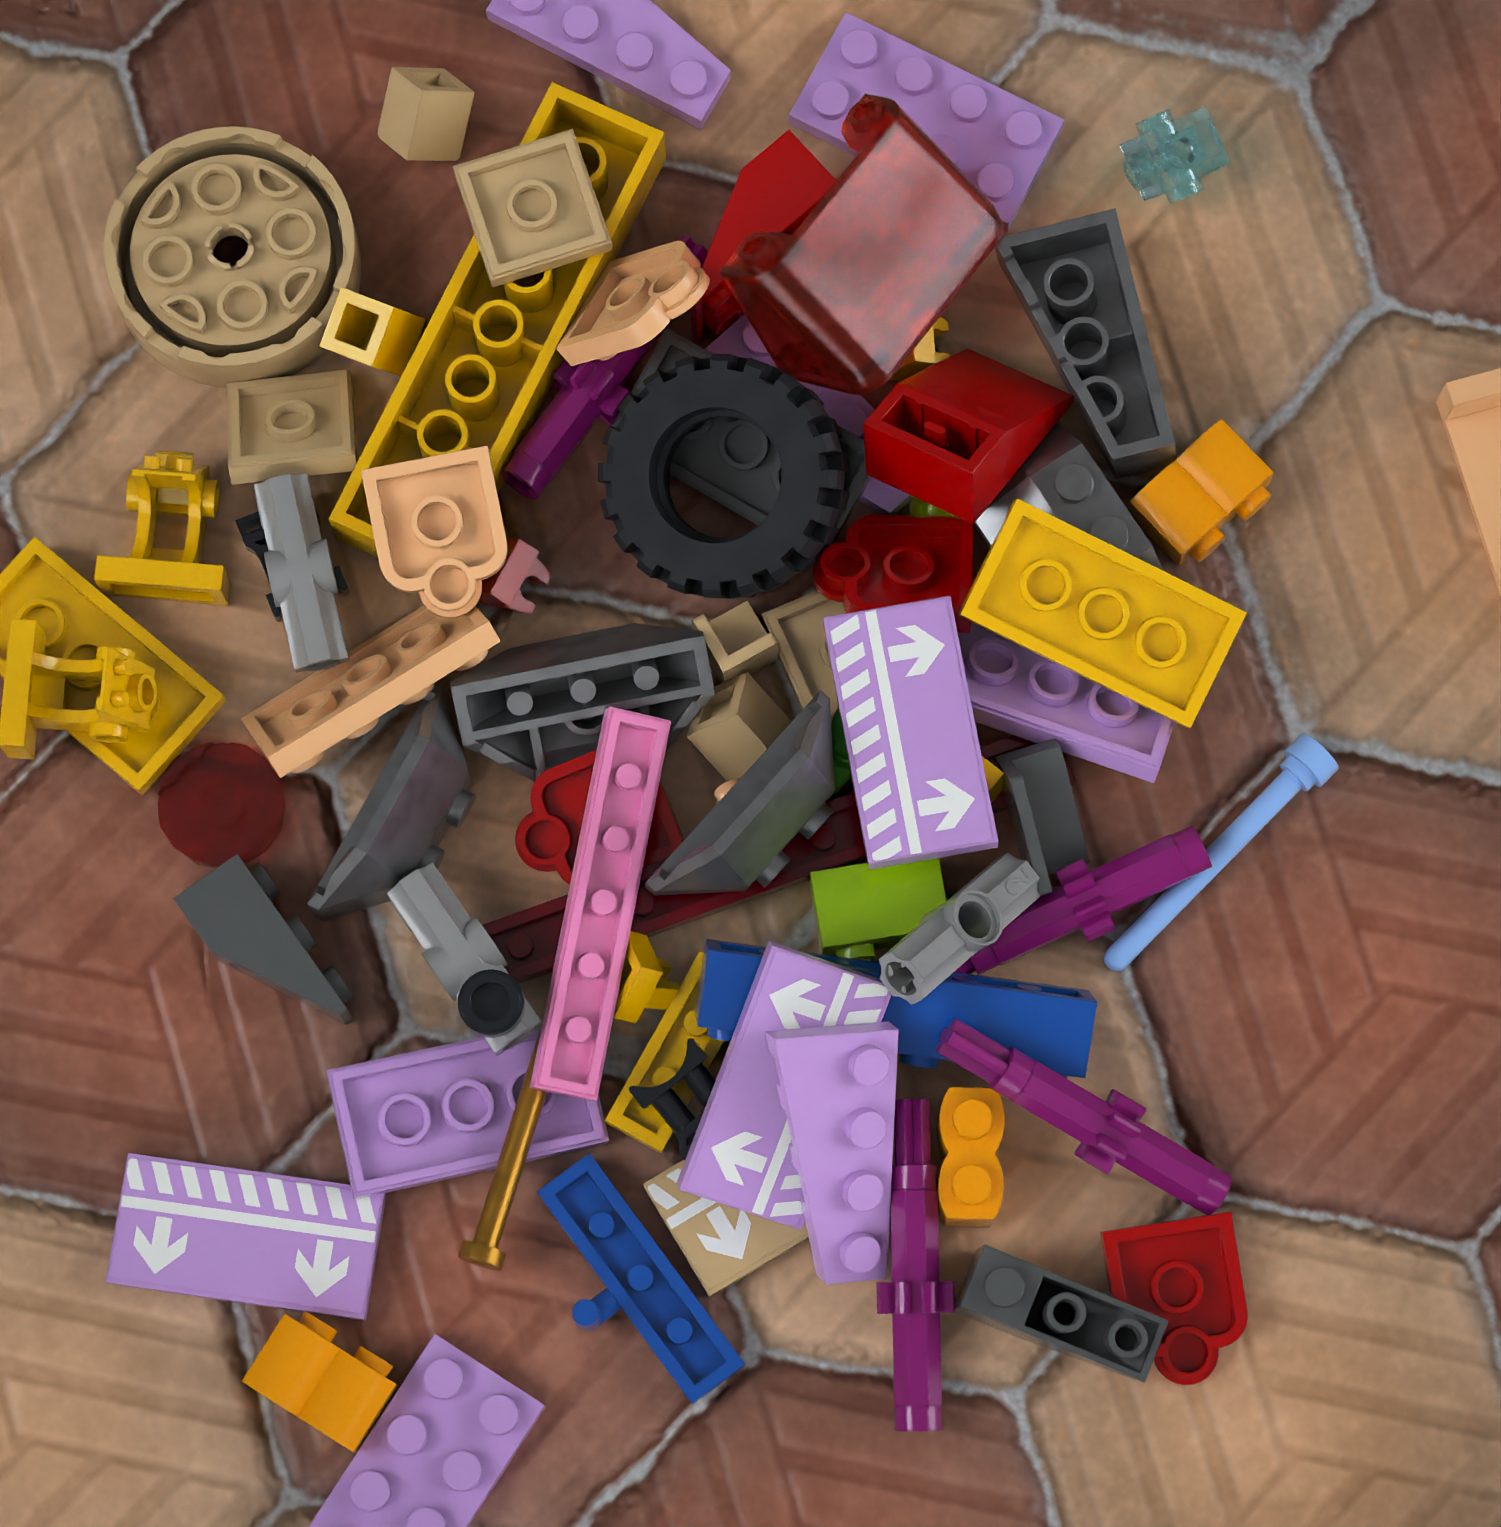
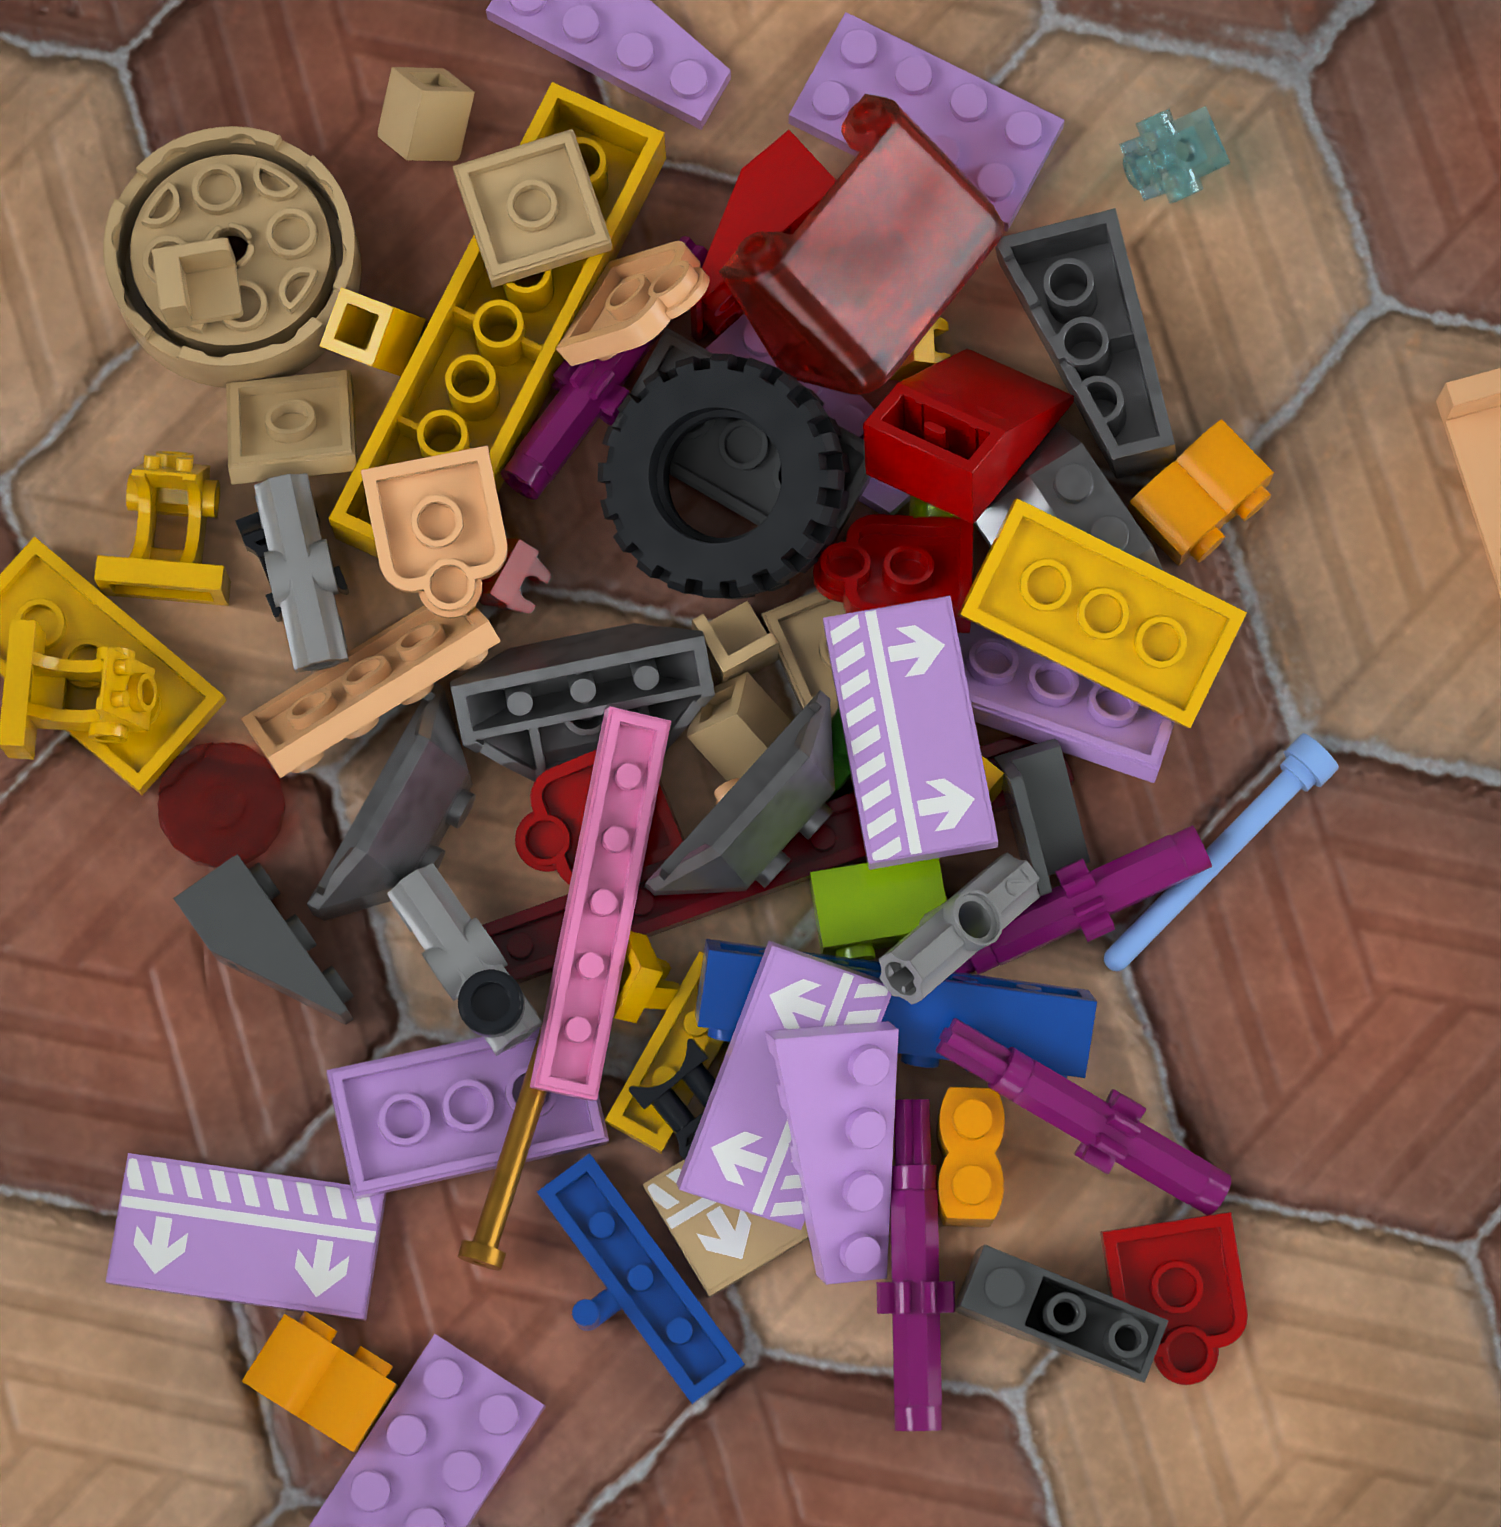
(197, 283): none -> tan panel

